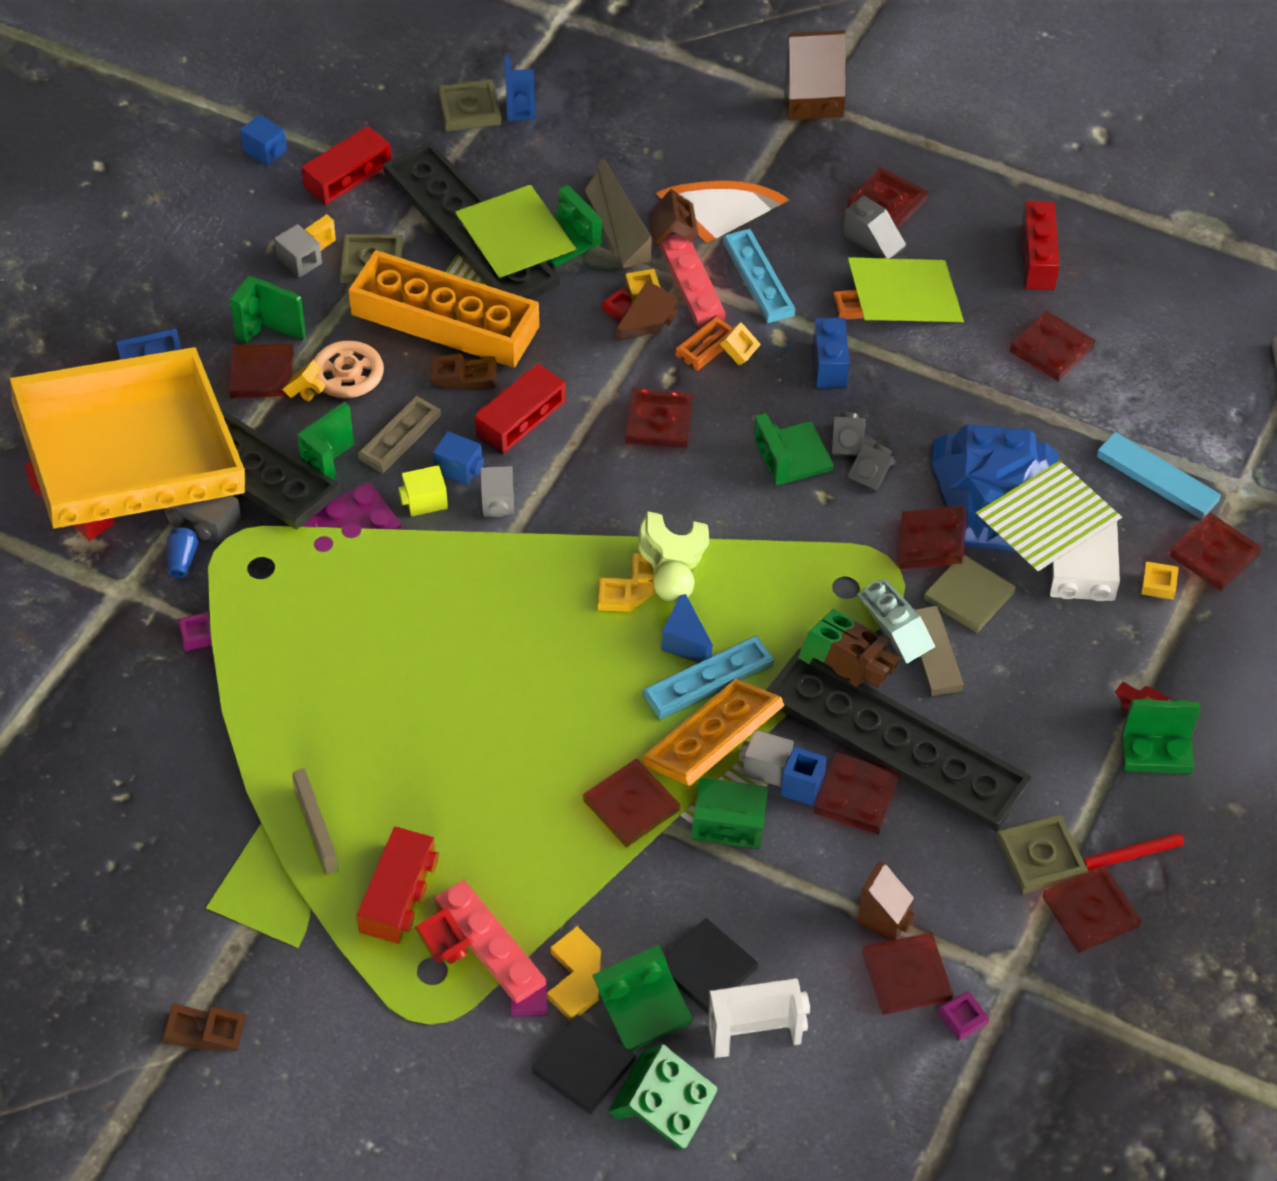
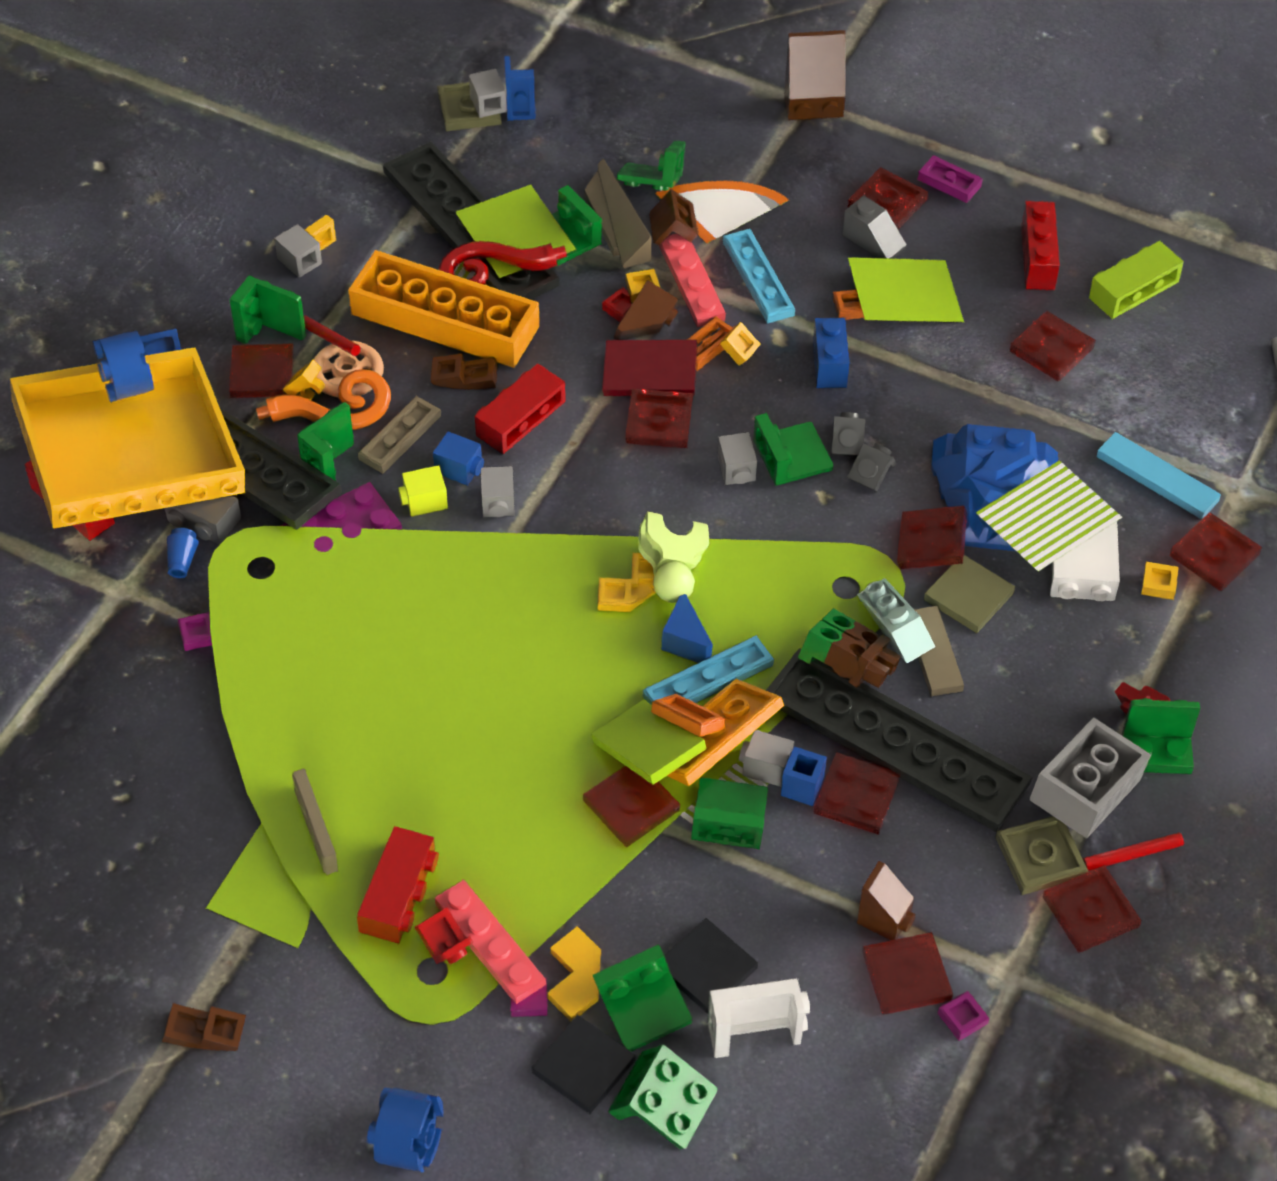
(123, 365): none -> blue brick
(263, 139): blue brick -> none
(291, 406): none -> orange plant
(331, 336): none -> red bar
(346, 165): red brick -> none
(360, 247): olive tile -> none
(406, 1129): none -> blue brick
(487, 93): none -> light grey brick
(531, 259): none -> red plant
(648, 742): none -> lime tile
(649, 366): none -> dark red tile
(660, 177): none -> green bracket
(687, 715): none -> orange tile
(737, 458): none -> light grey brick
(950, 179): none -> magenta plate
(1089, 777): none -> light grey brick
(1135, 279): none -> lime brick

